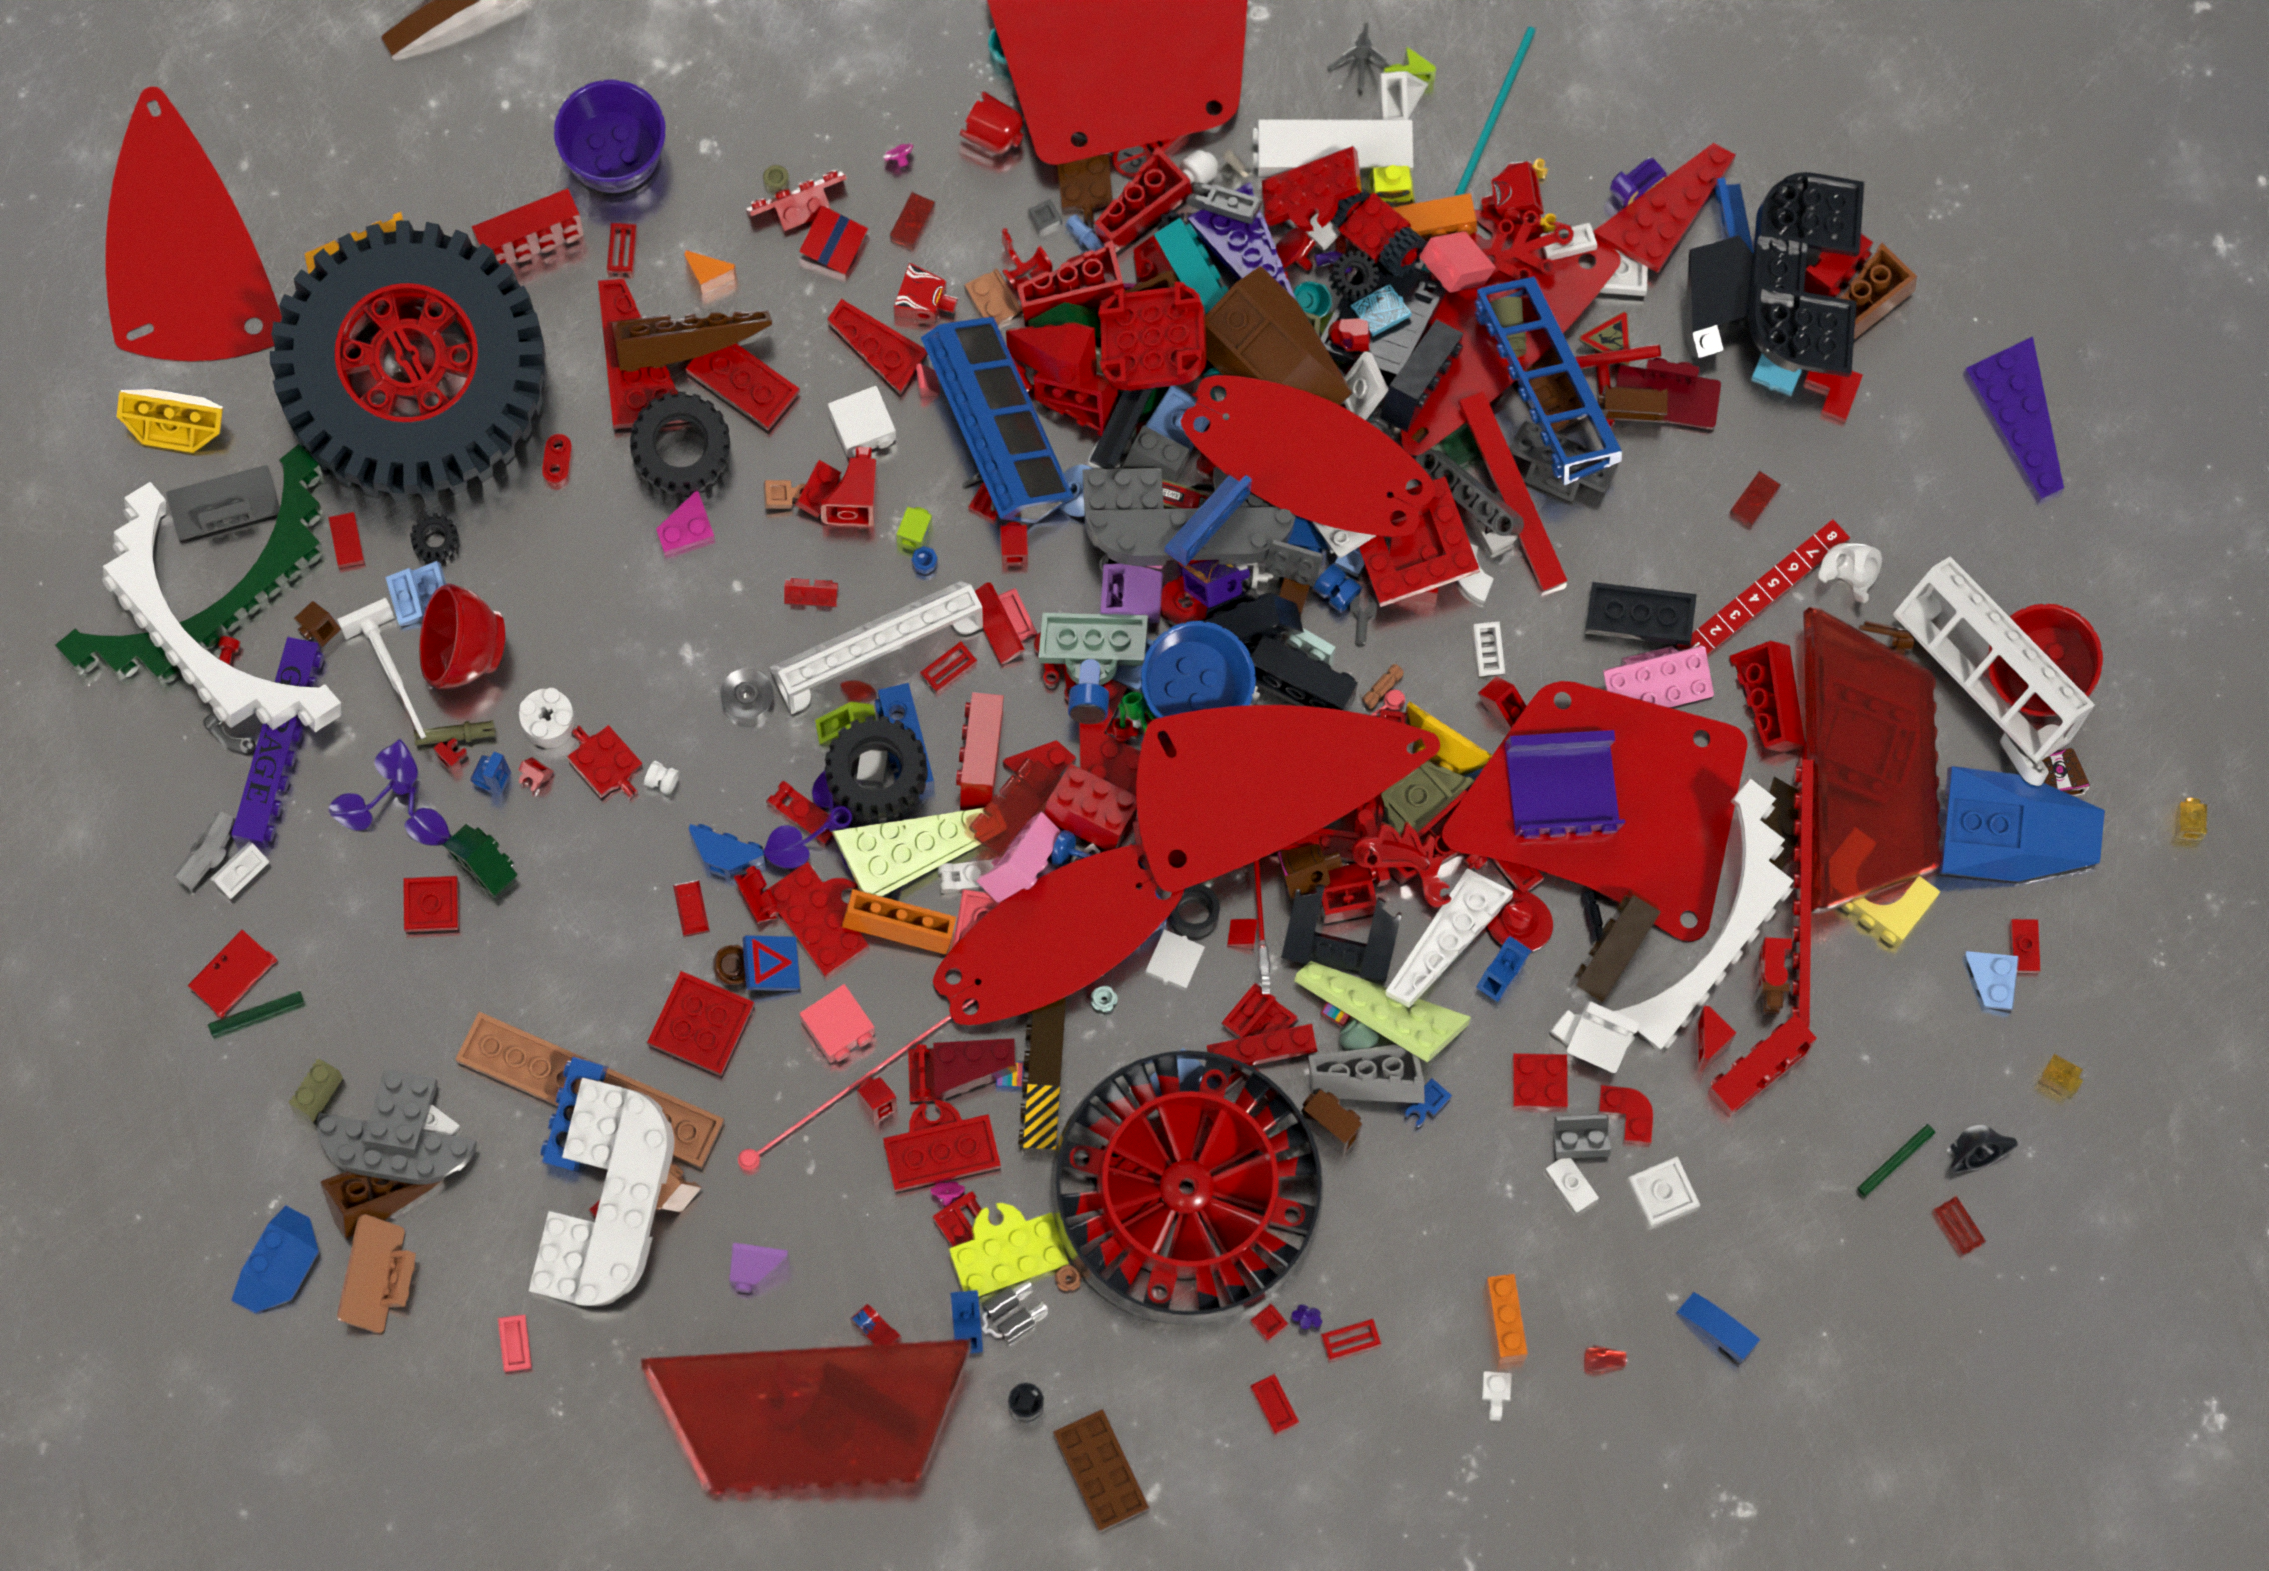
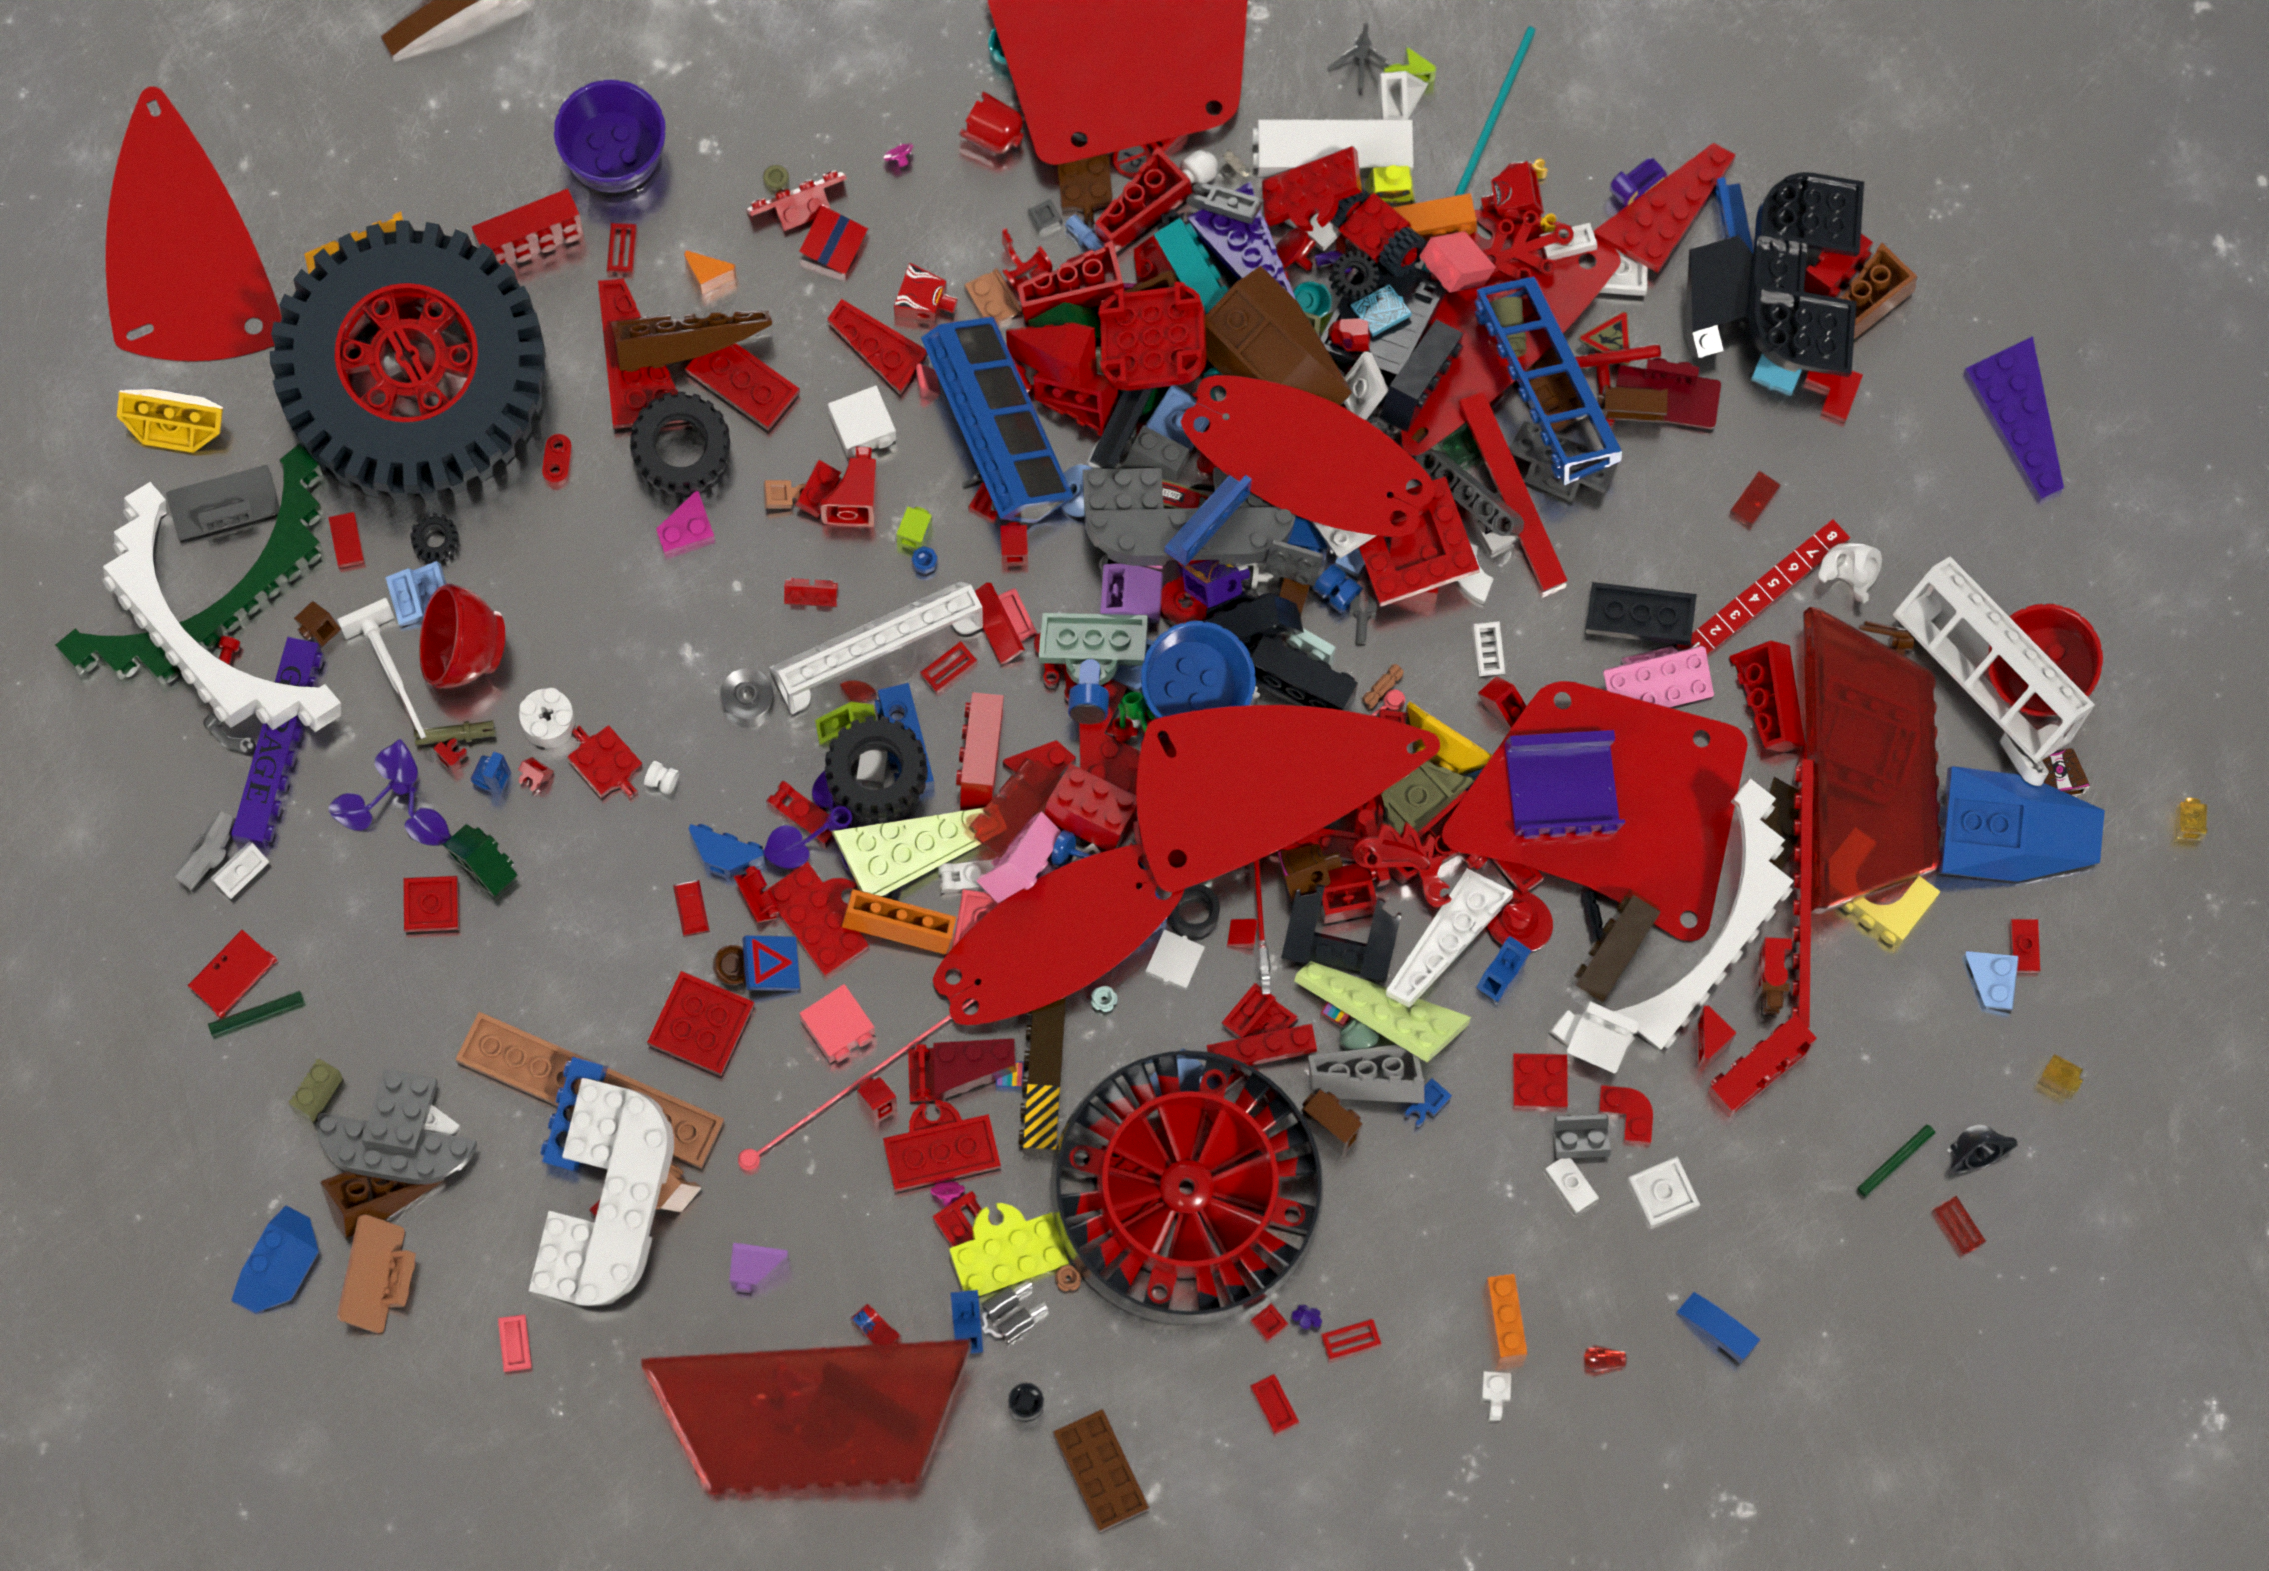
(912, 219): clear red plate -> none

